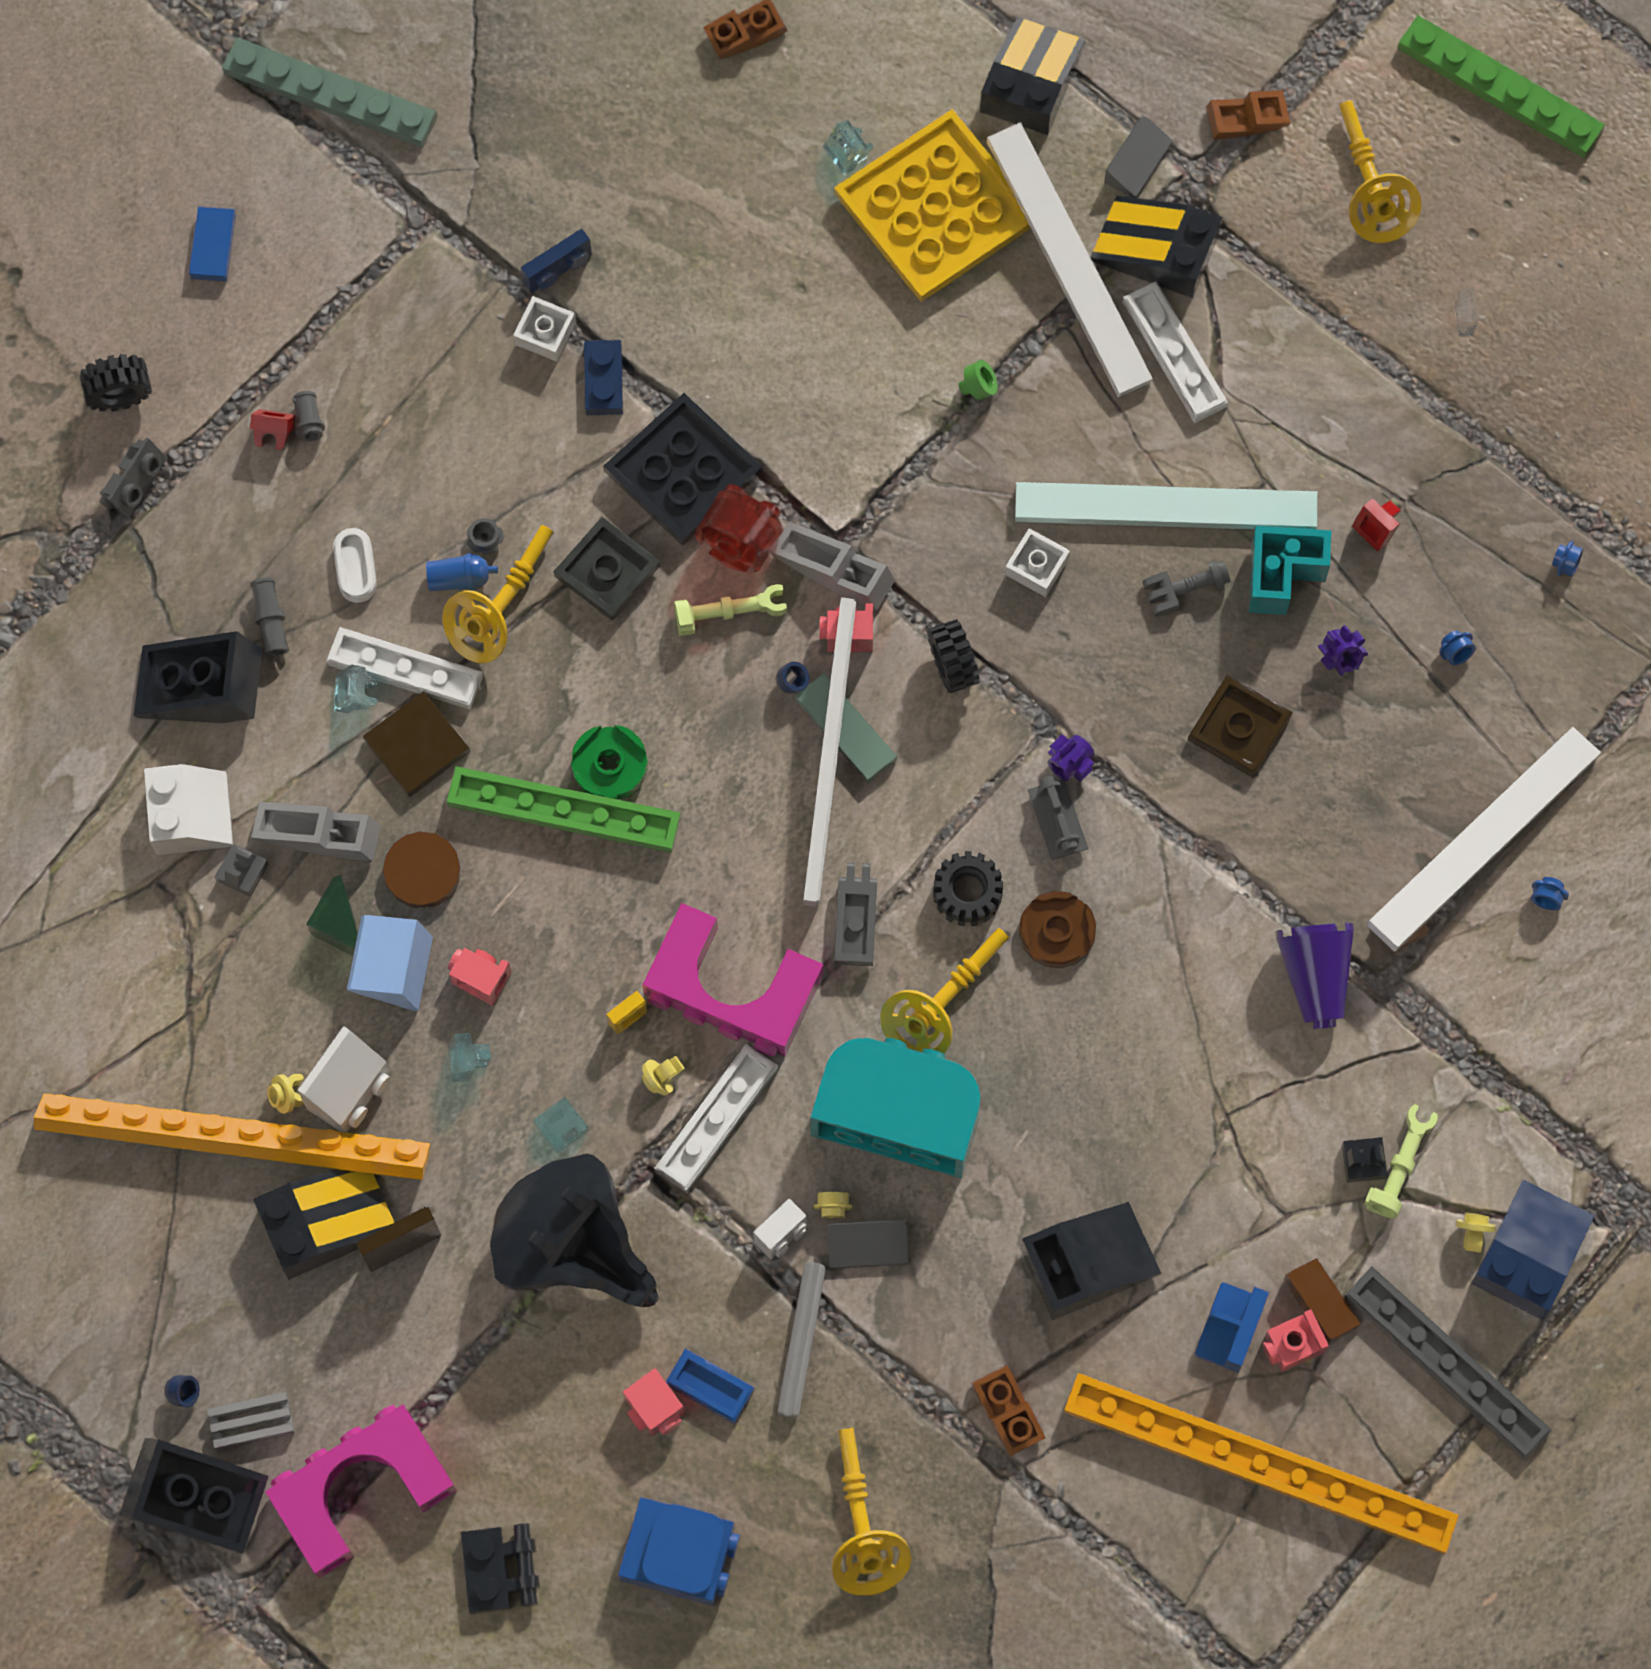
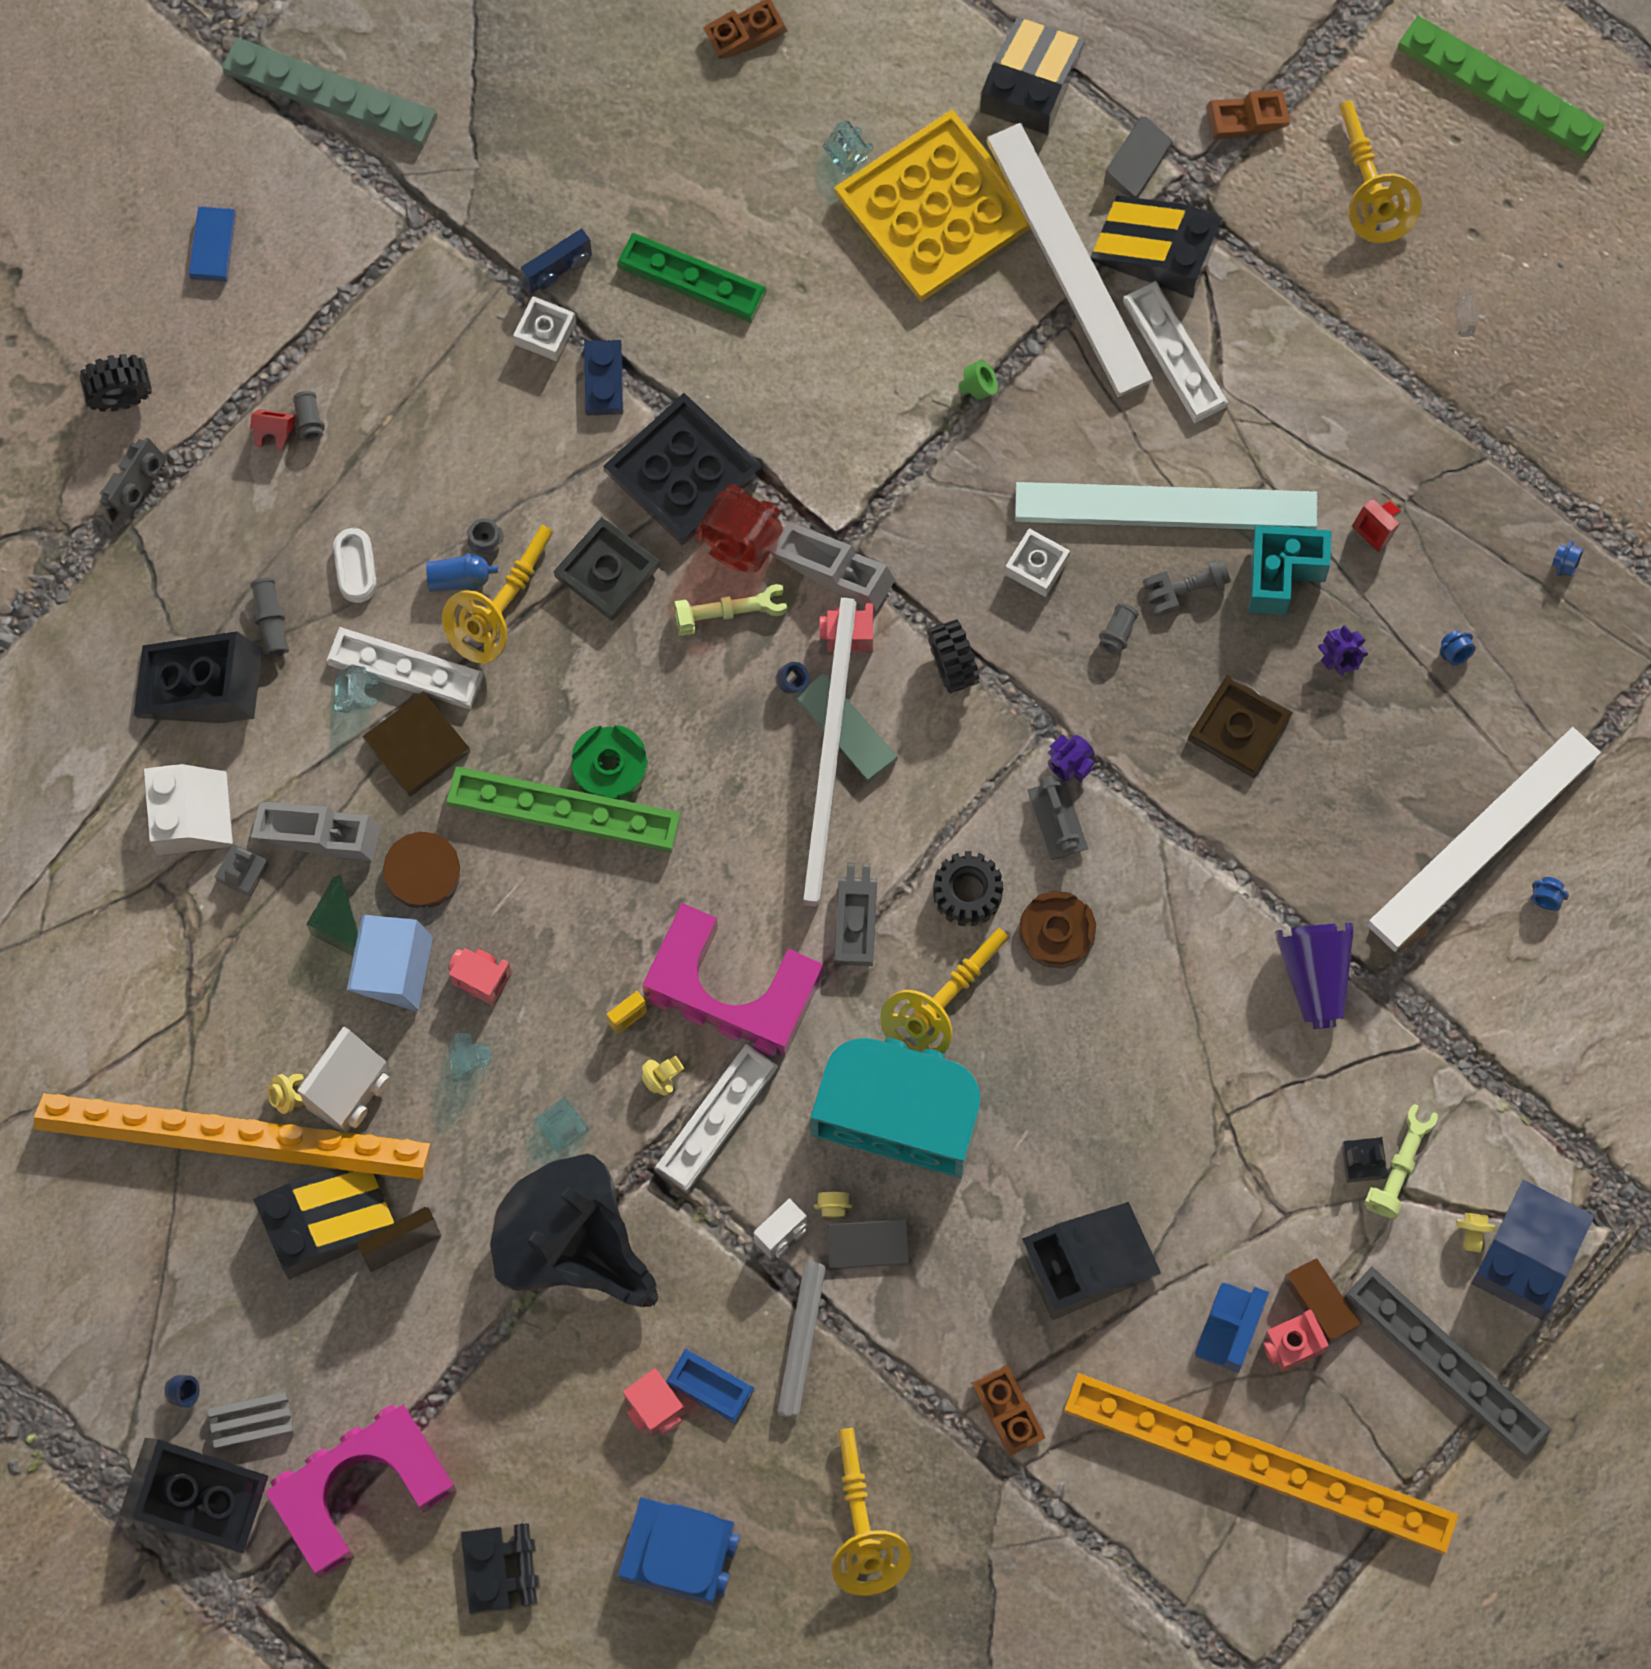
(691, 277): none -> green tile
(1116, 633): none -> dark grey pin

